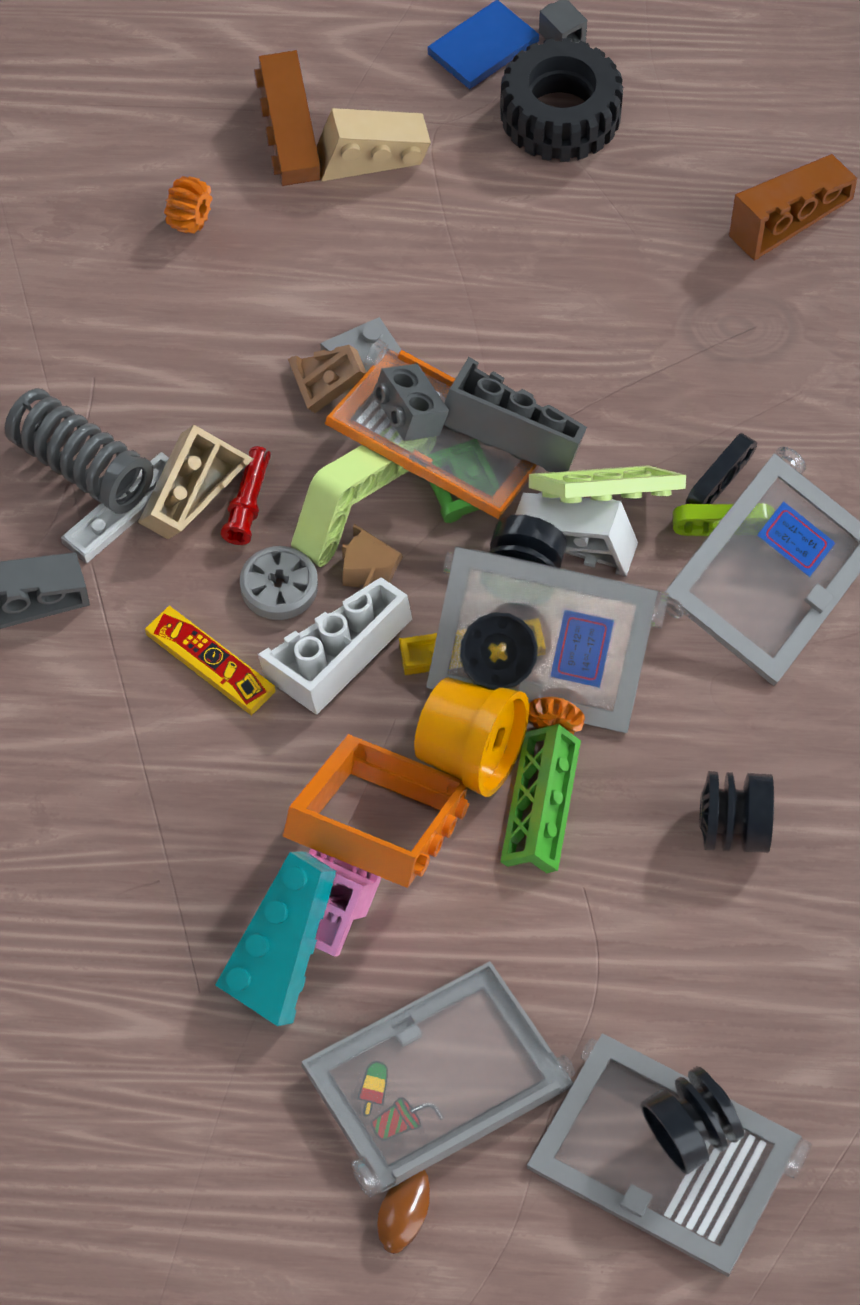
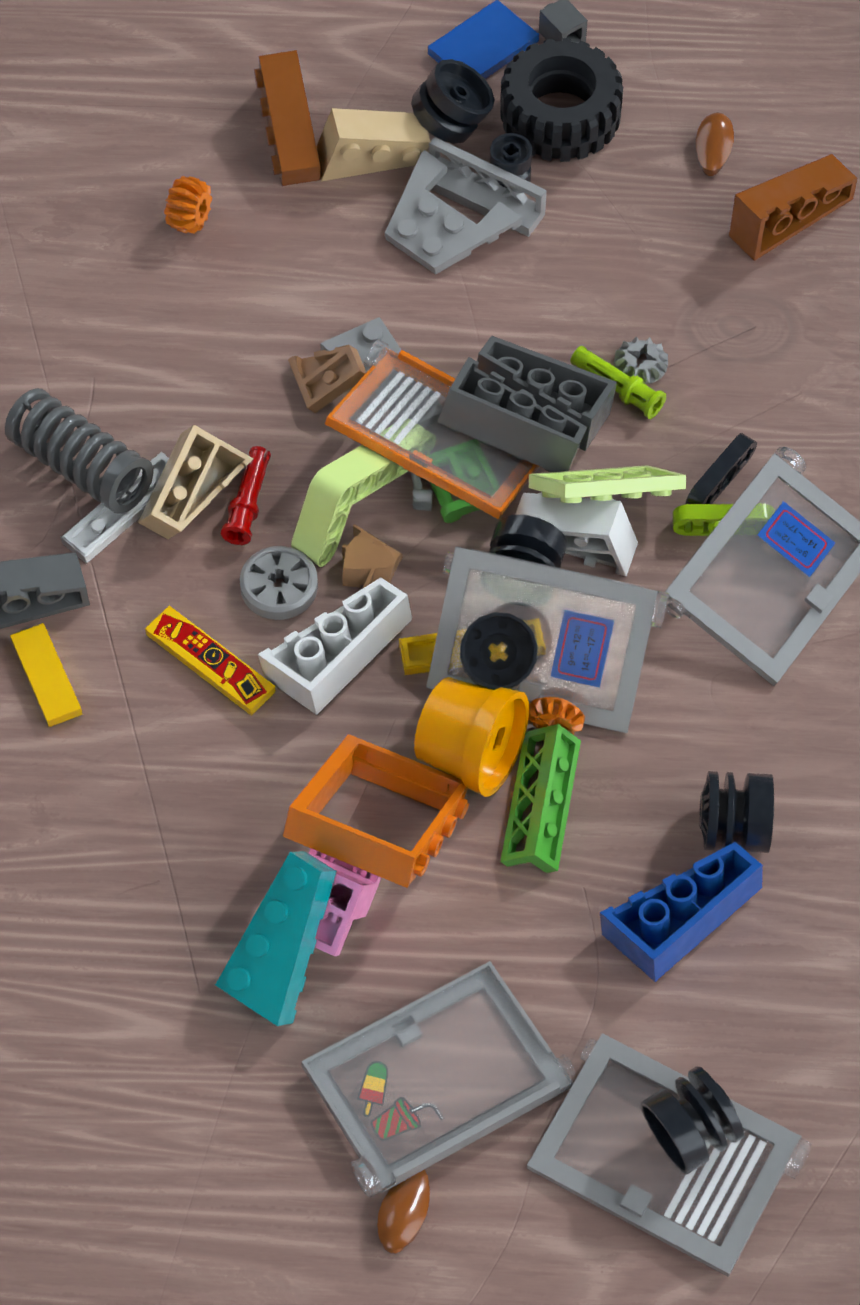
(46, 675): none -> yellow tile
(410, 402): dark grey brick -> none
(421, 498): none -> light grey hand
(433, 229): none -> light grey wing
(452, 101): none -> black wheel
(482, 190): none -> light grey fence
(512, 154): none -> black wheel
(552, 382): none -> dark grey wedge
(630, 389): none -> lime pin
(651, 369): none -> light grey gear
(673, 918): none -> blue wedge
(714, 142): none -> dark orange arm

